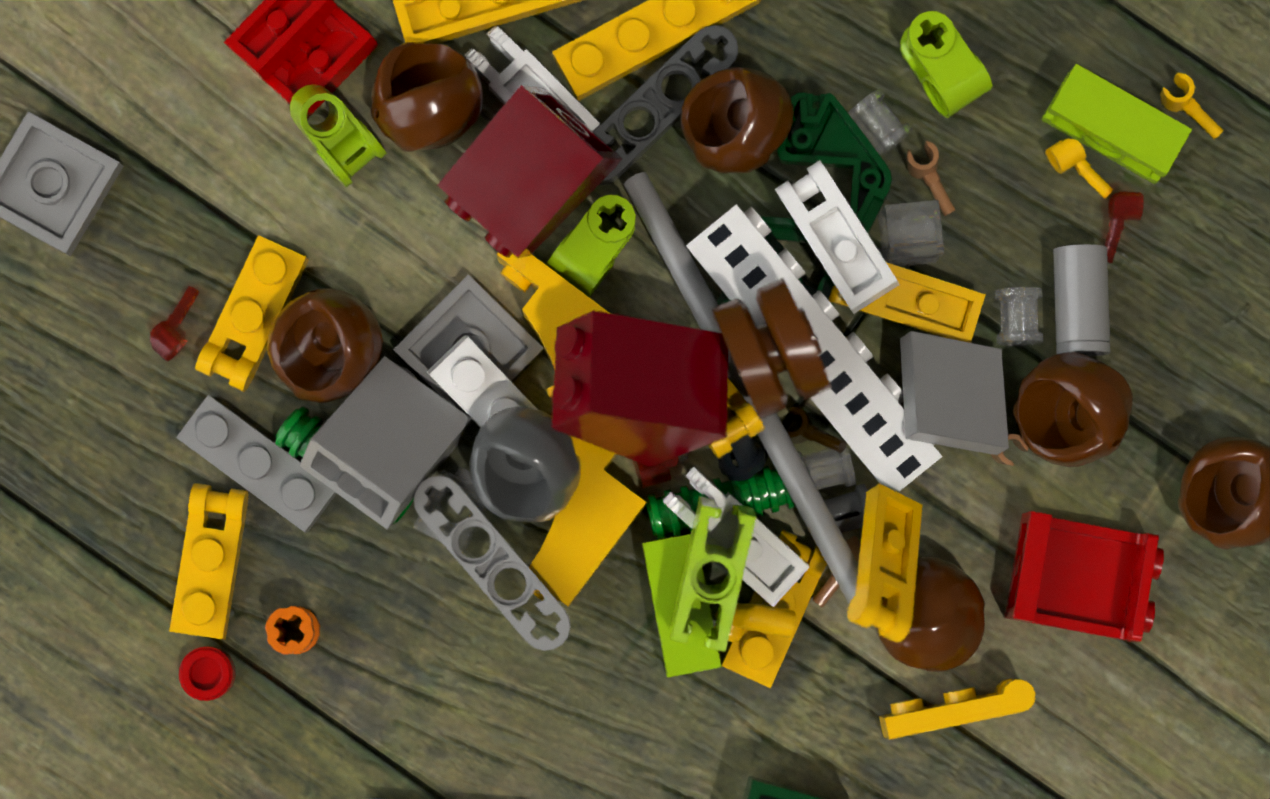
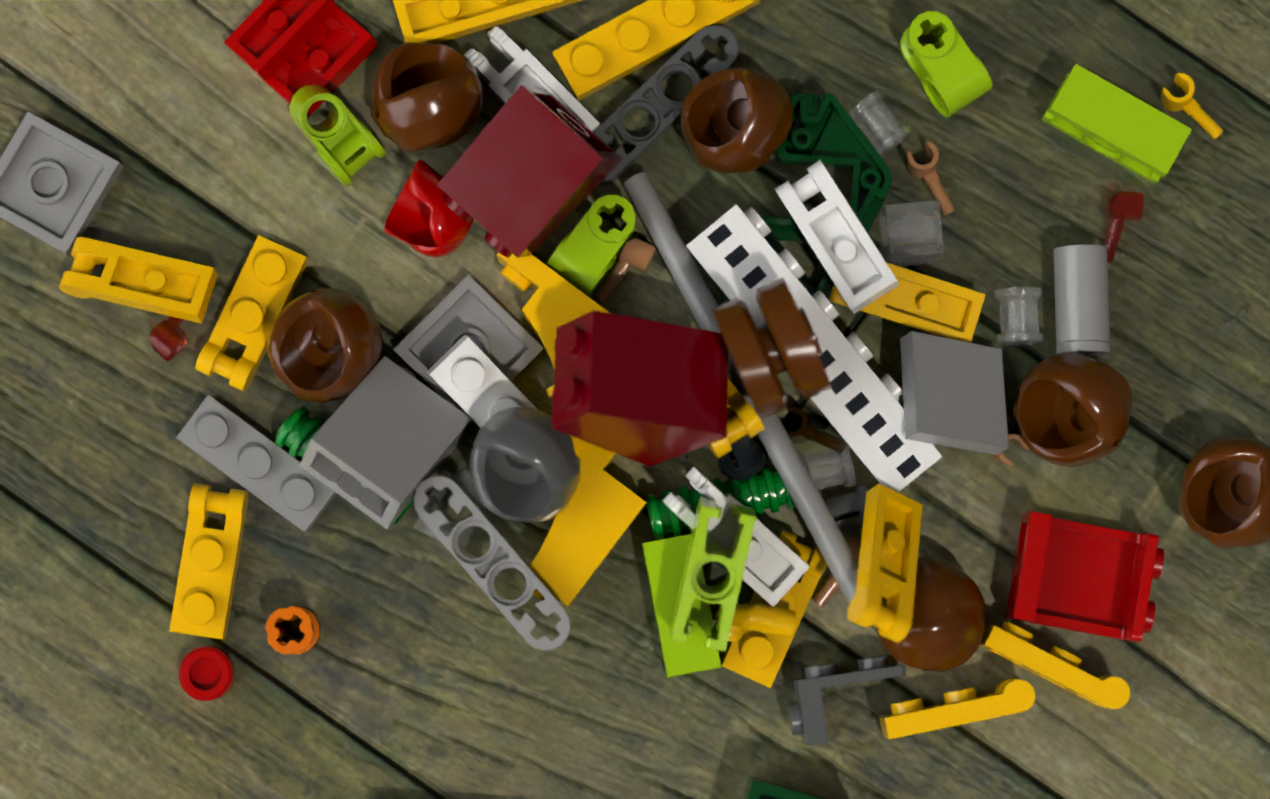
(139, 280): none -> yellow plate
(424, 218): none -> red hair
(634, 254): none -> medium nougat hand
(656, 474): clear red hand -> none
(807, 713): none -> dark grey bracket
(1056, 666): none -> yellow plate
(1071, 153): yellow hand -> none

